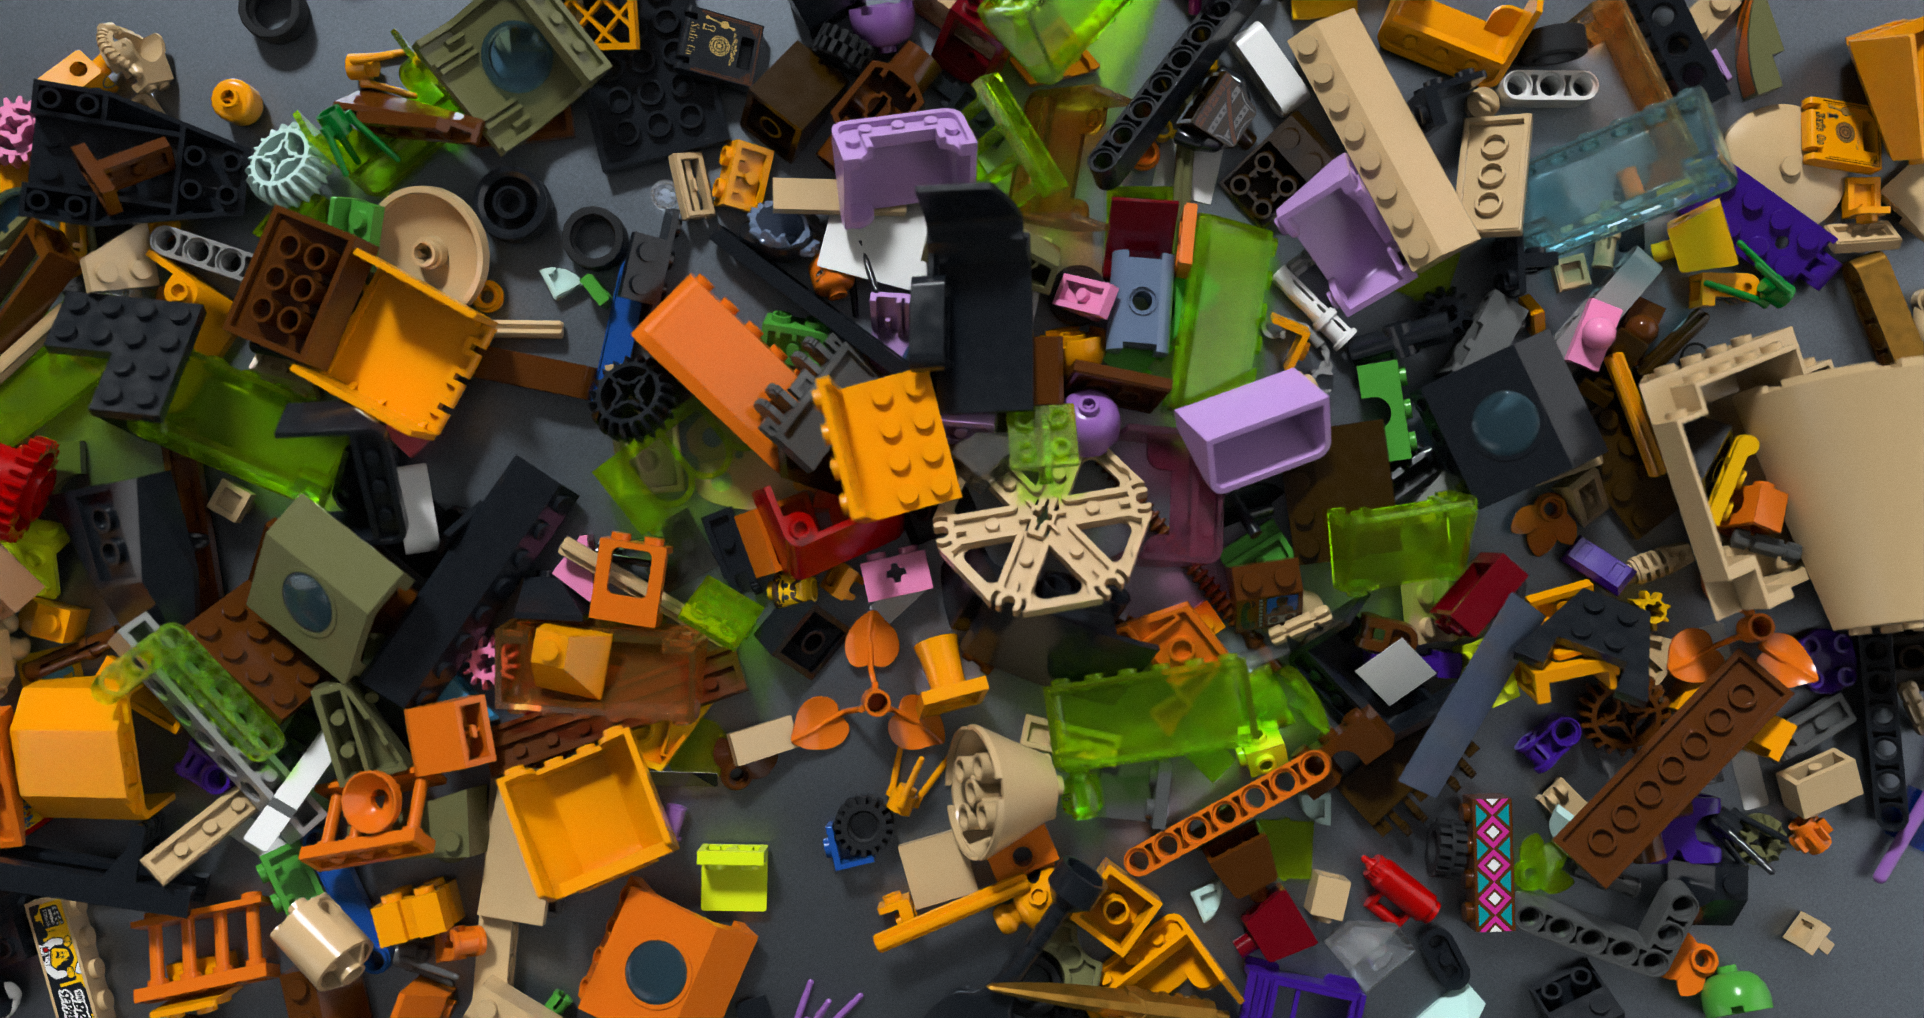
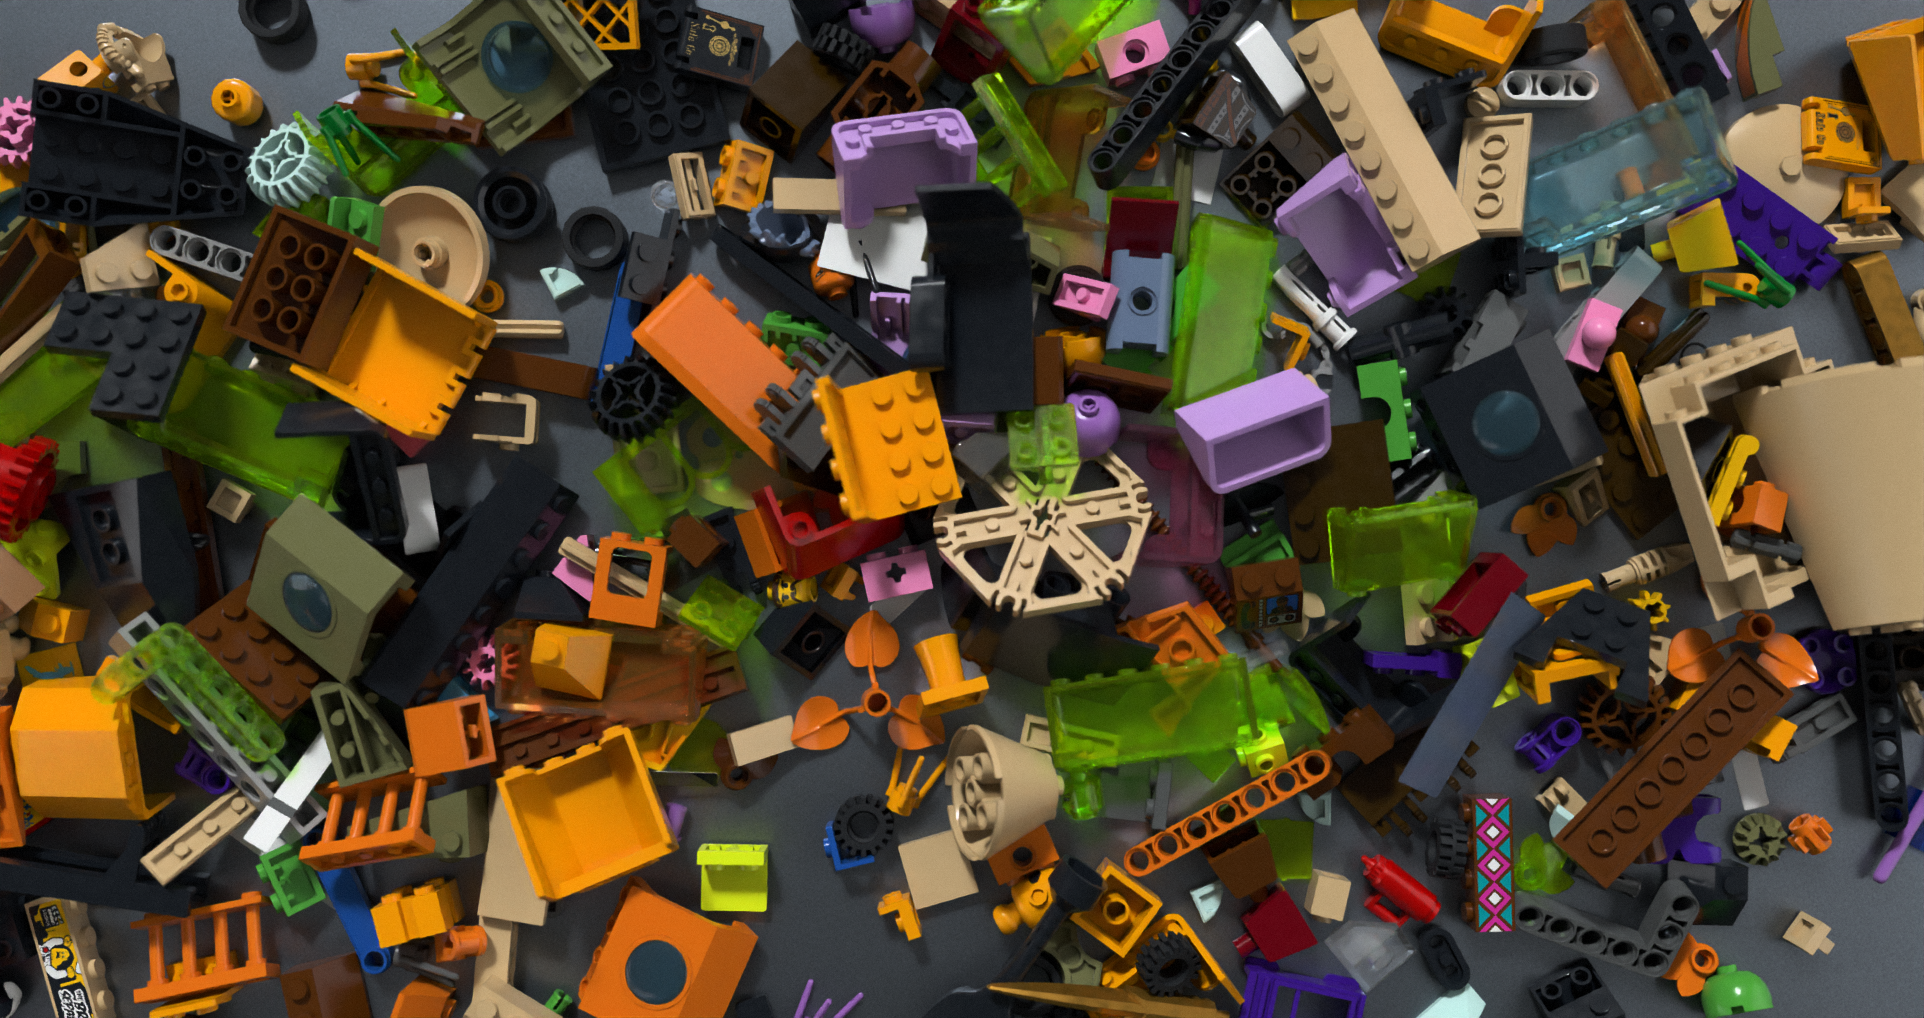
(41, 666): reddish brown pin -> none
(123, 169): reddish brown bracket -> none
(323, 942): tan cylinder -> none
(360, 803): orange piece -> none
(532, 420): none -> tan piece
(597, 291): bright green tile -> none
(696, 539): none -> reddish brown brick
(951, 912): light orange axle -> none
(1145, 39): none -> bright pink brick
(1178, 973): none -> black tyre
(1185, 241): orange tile -> none
(1300, 625): tan axle -> none
(1393, 629): reddish brown plate -> none
(1395, 671): white sticker -> none
(1535, 315): light orange tile -> none
(1598, 565): dark purple tile -> none
(1726, 826): black plant -> none
(1819, 783): tan brick -> none

